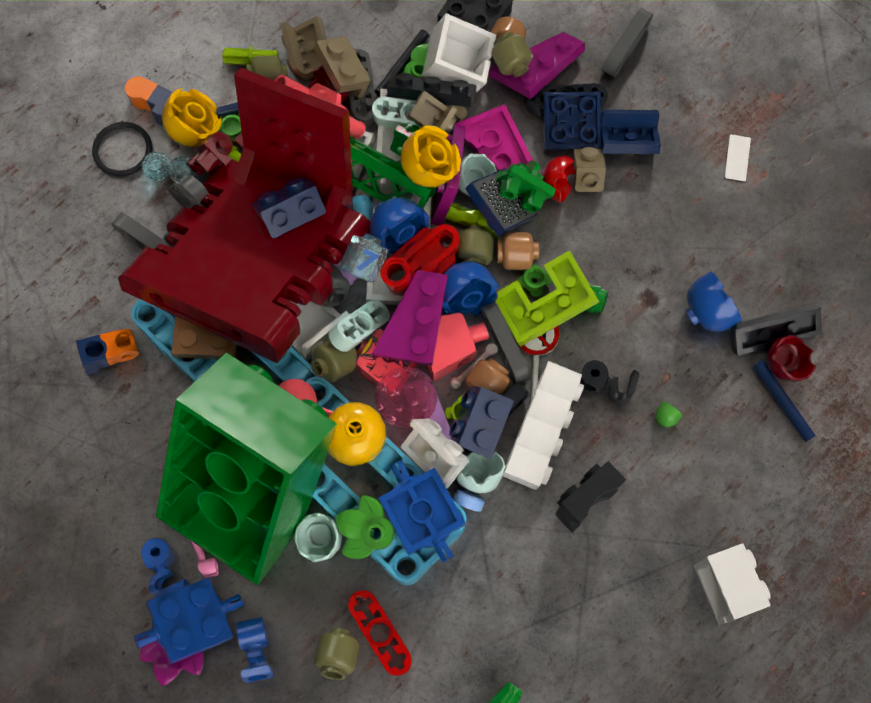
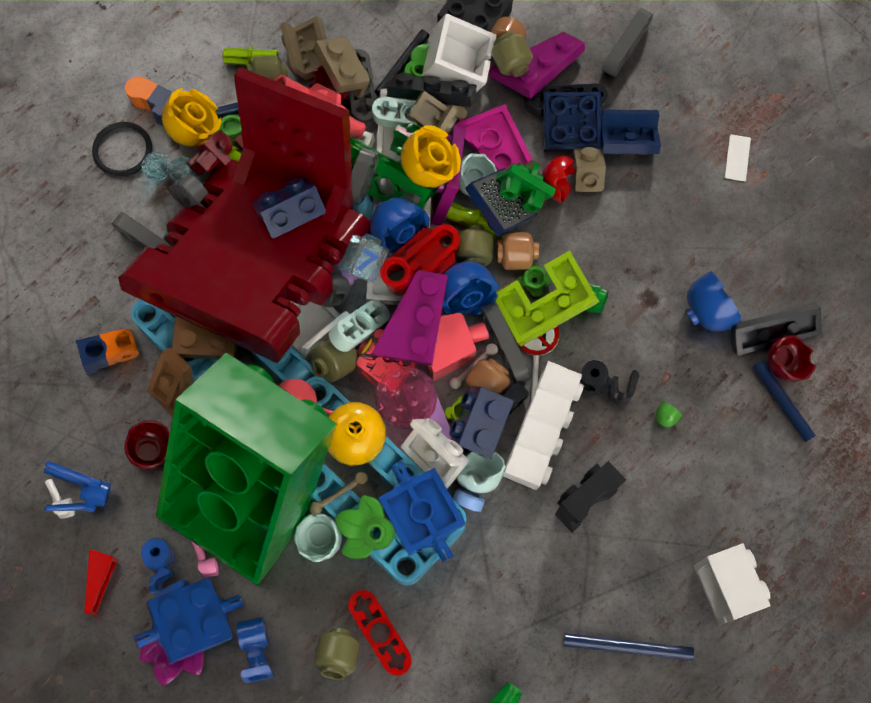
(56, 498): none -> white hand
(93, 490): none -> blue plant
(98, 576): none -> red piece
(147, 444): none -> dark red hair
(170, 379): none -> medium nougat wing
(360, 479): none -> dark tan hinge
(363, 173): none -> dark grey beam
(628, 646): none -> dark blue bar

